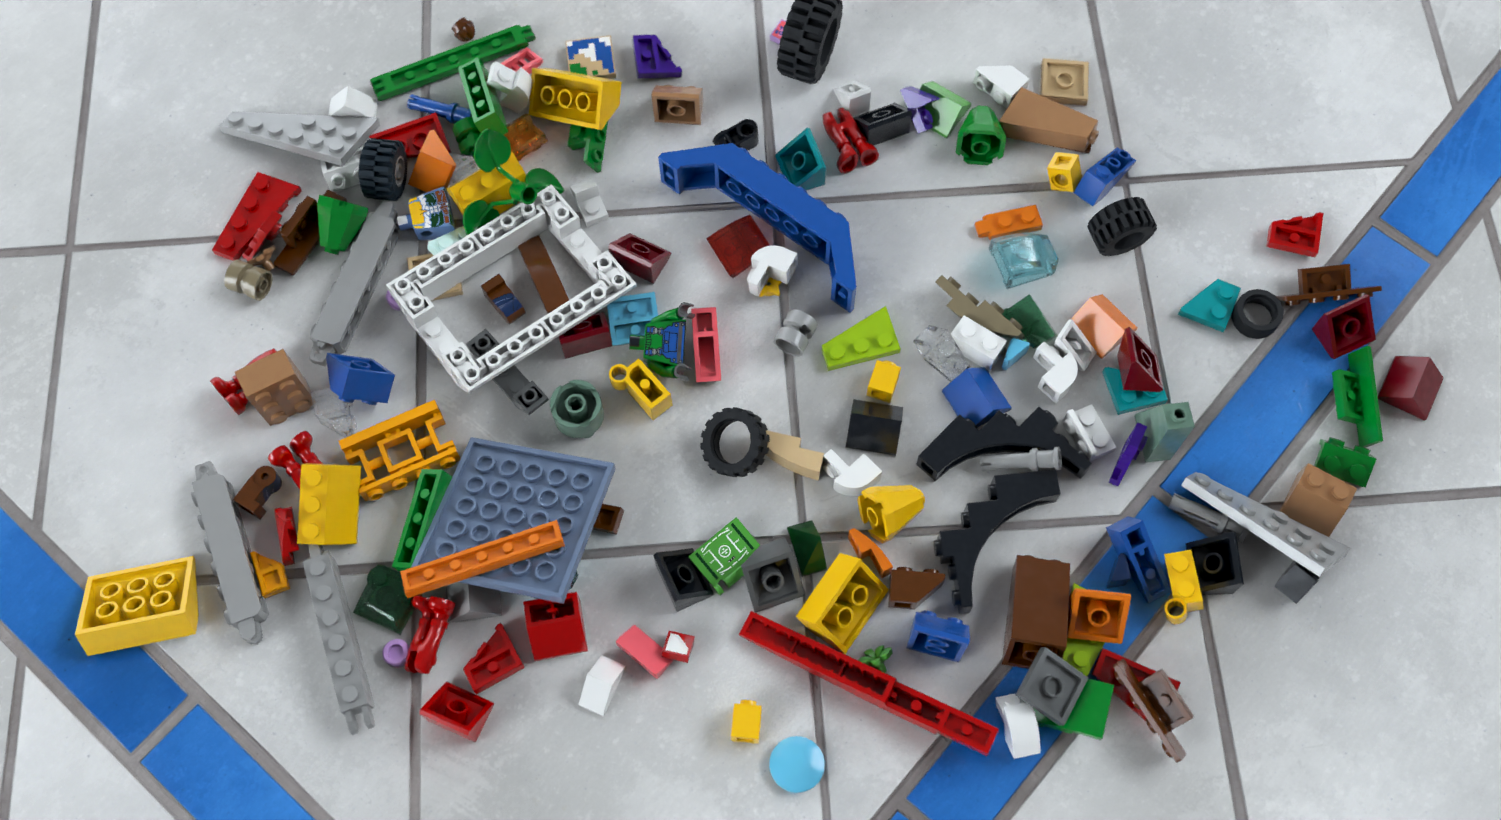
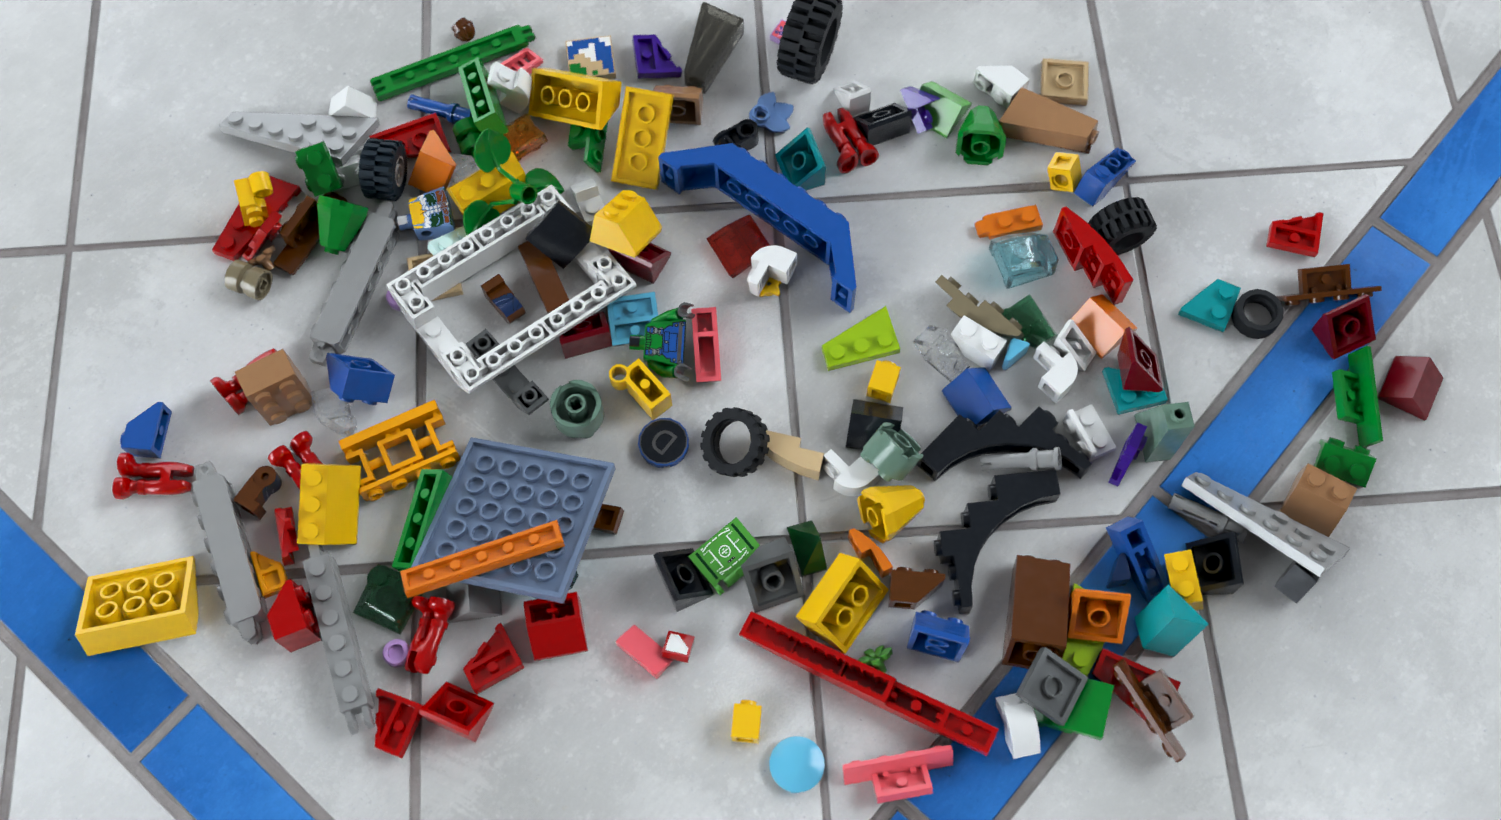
(129, 468): none -> red piece
(147, 432): none -> blue slope
(251, 197): none -> yellow hinge
(293, 618): none -> red slope
(318, 169): none -> green bracket
(395, 722): none -> red wing
(560, 234): none -> black slope
(601, 685): white slope -> none
(625, 224): none -> yellow slope
(641, 137): none -> yellow tile
(663, 442): none -> black tile
(711, 45): none -> clear smoke slope
(774, 113): none -> medium blue plate
(795, 333): light grey wheel -> none
(891, 452): none -> sand green brick
(900, 774): none -> coral bracket
(1092, 253): none -> red slope
(1168, 623): none -> teal slope

